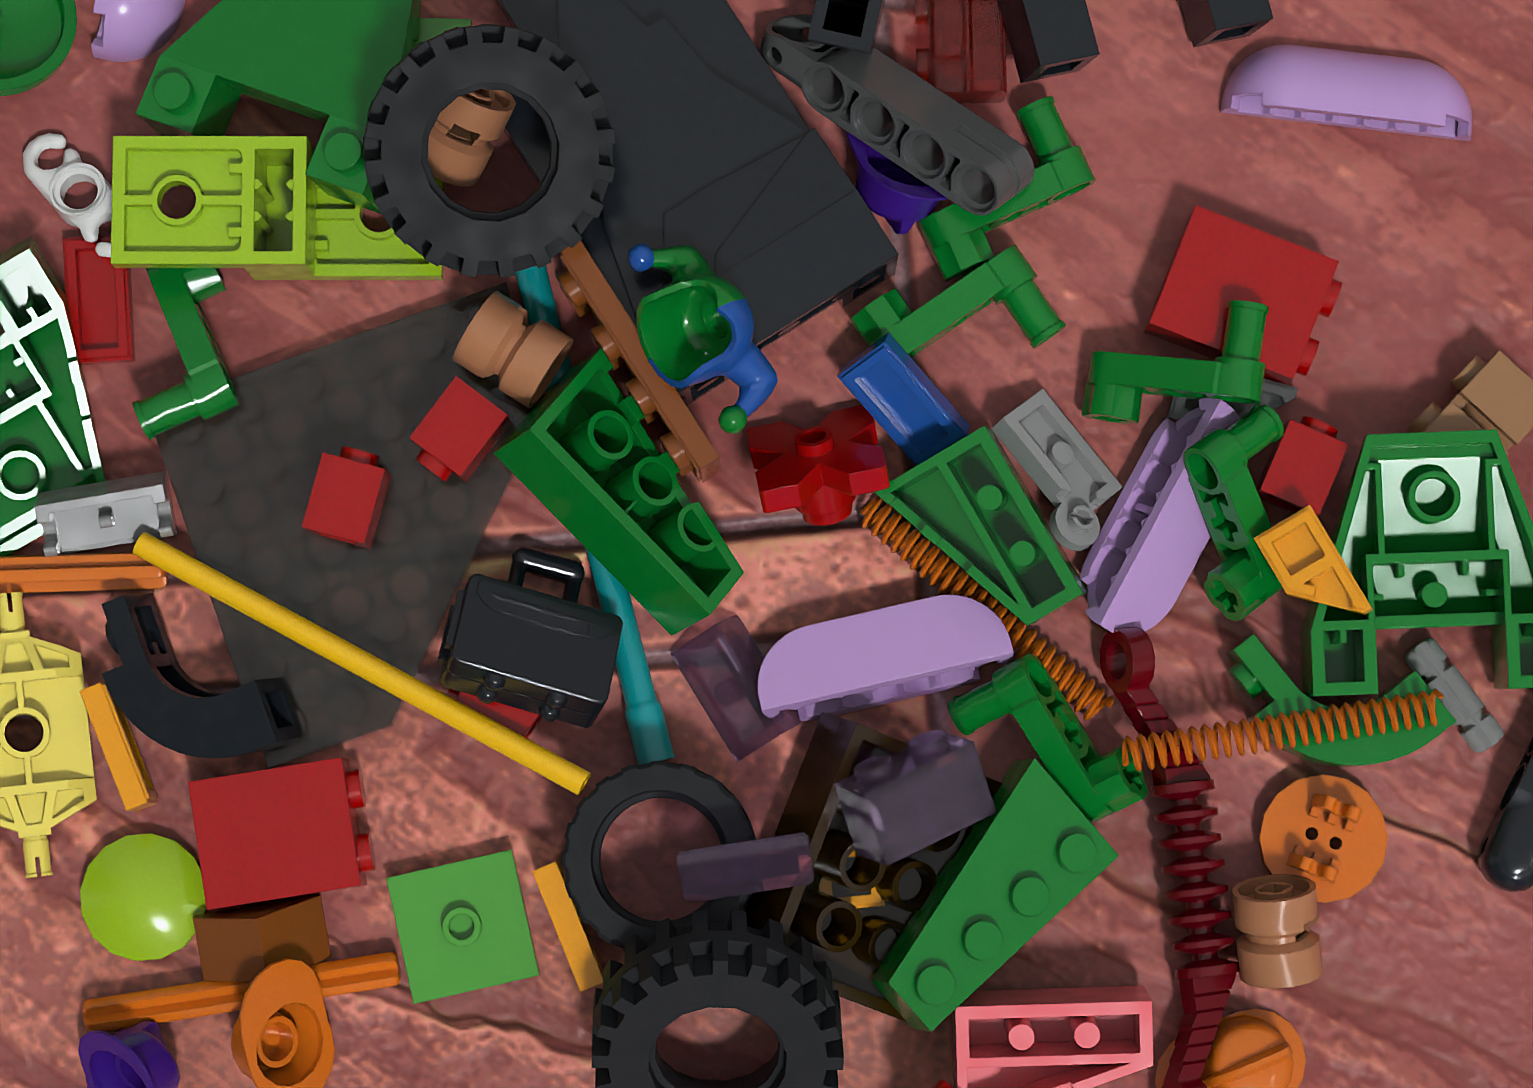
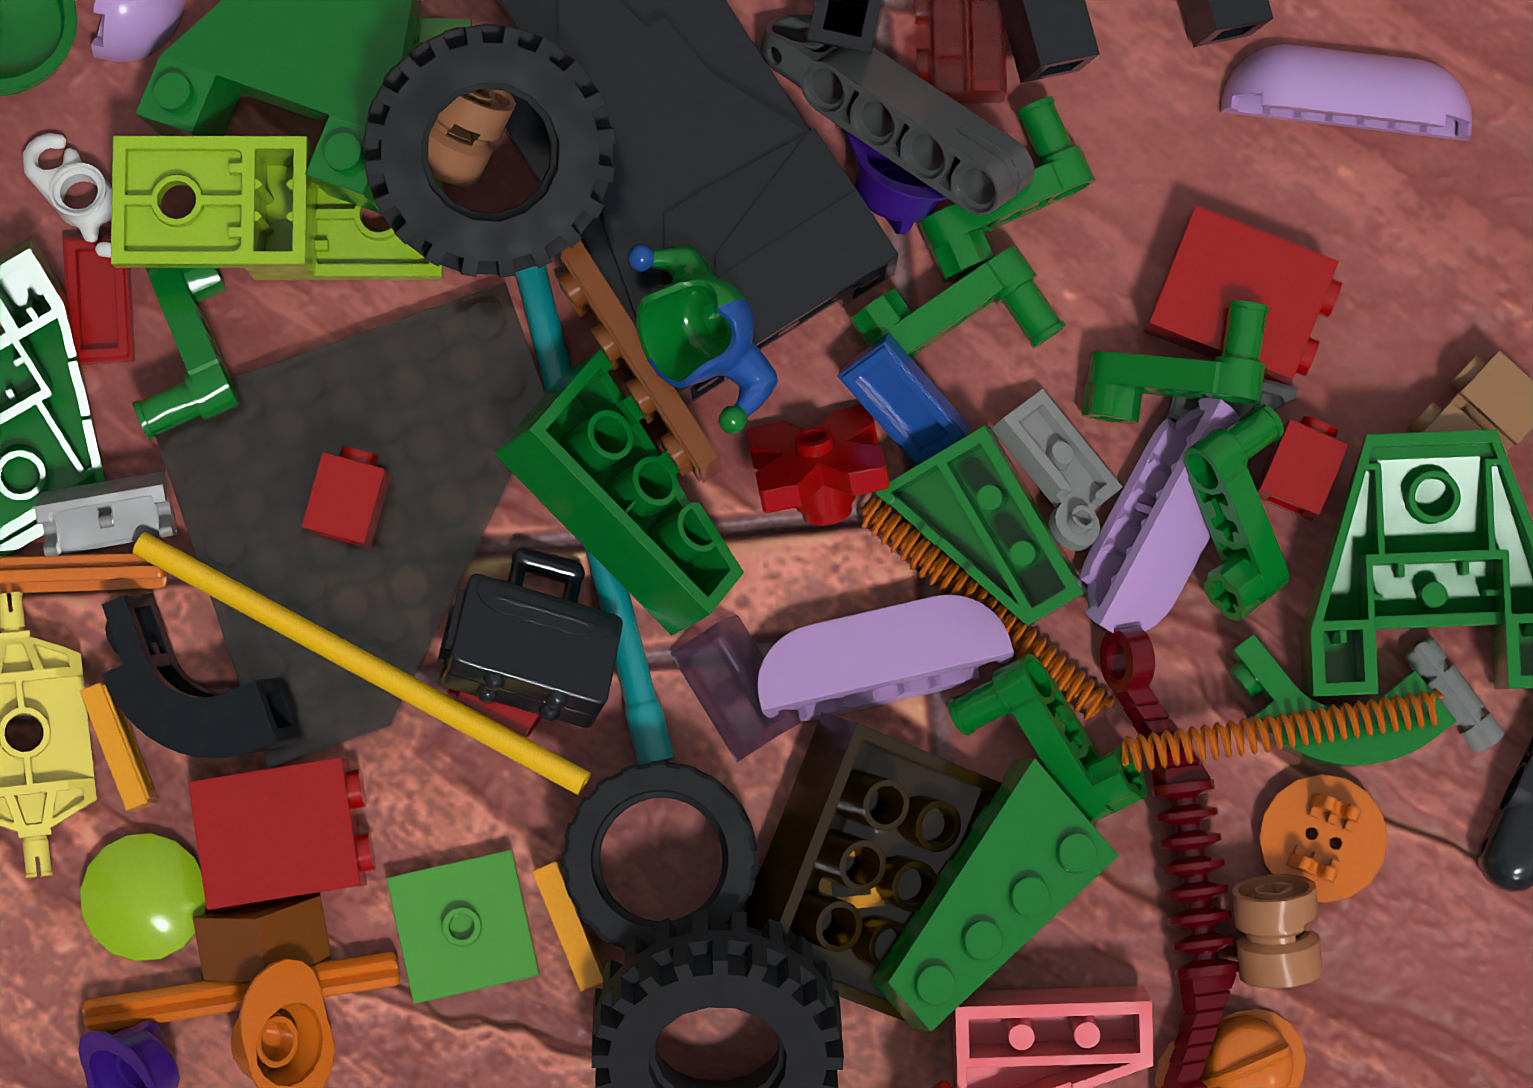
(458, 432): red brick -> none
(506, 345): nougat wheel -> none
(745, 867): clear purple slope -> none
(914, 796): clear purple brick -> none
(1310, 563): light orange tile -> none

